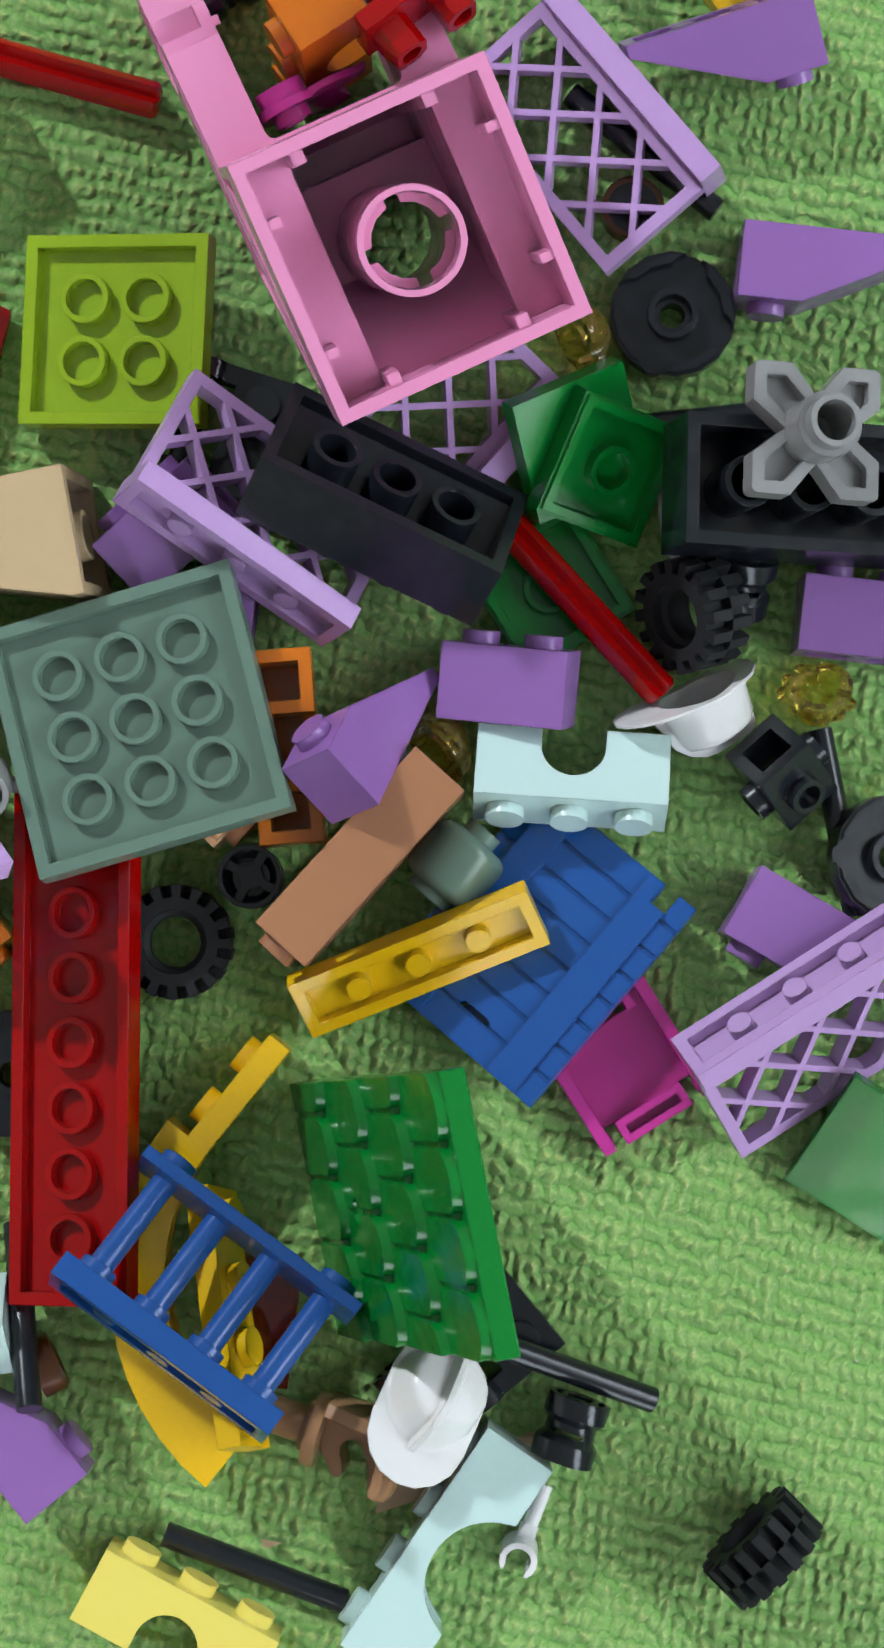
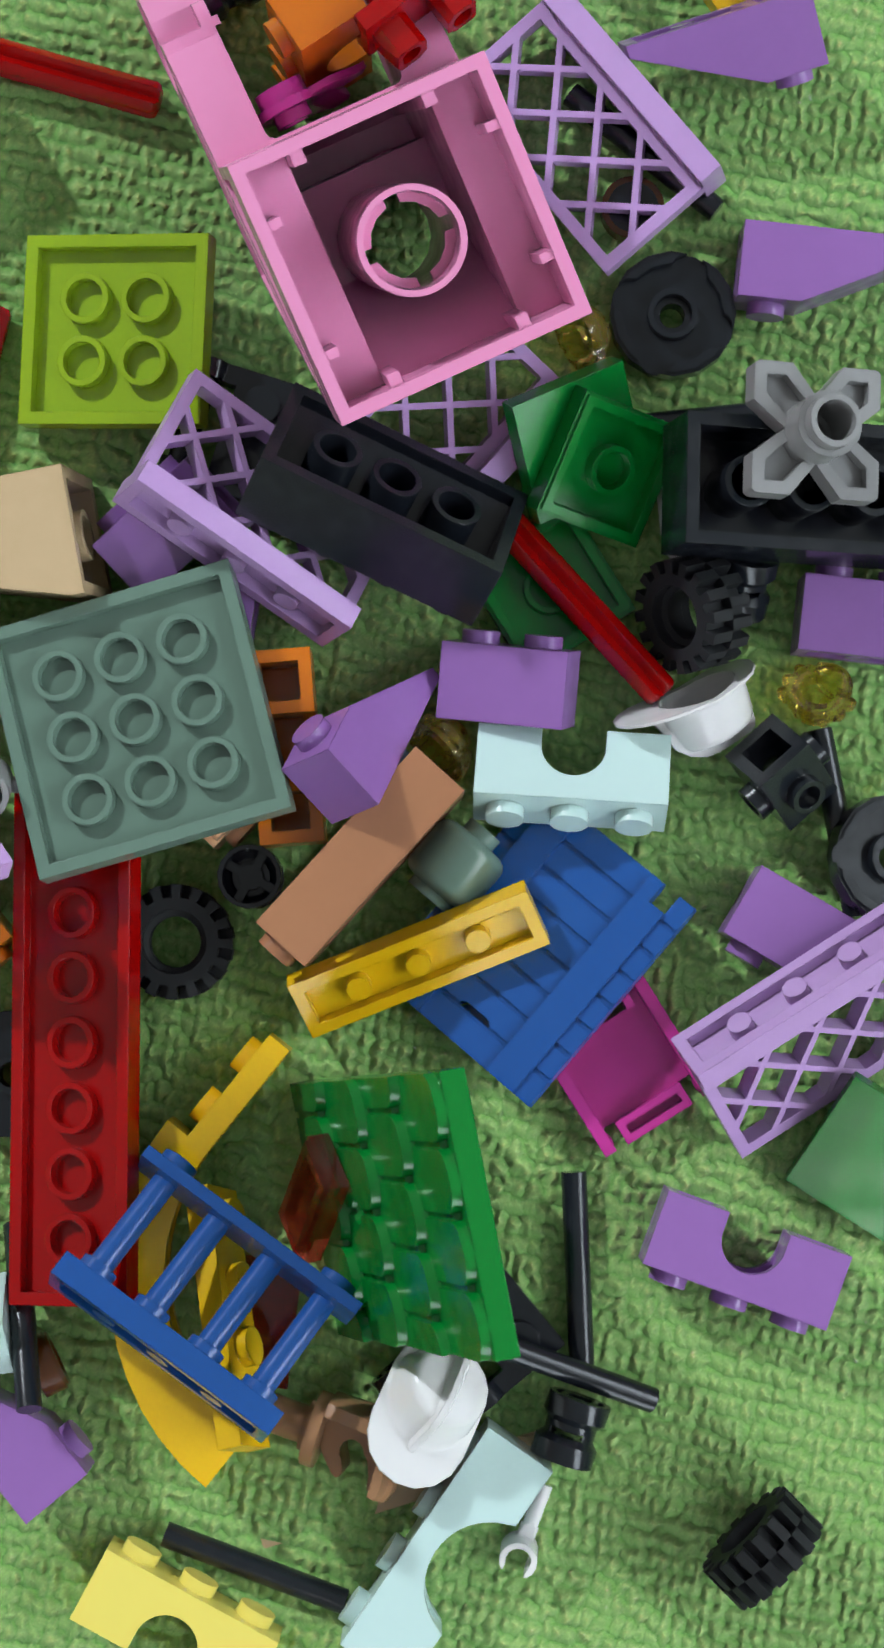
(314, 1198): none -> clear red tile
(577, 1265): none -> black bar
(795, 1283): none -> medium lavender arch

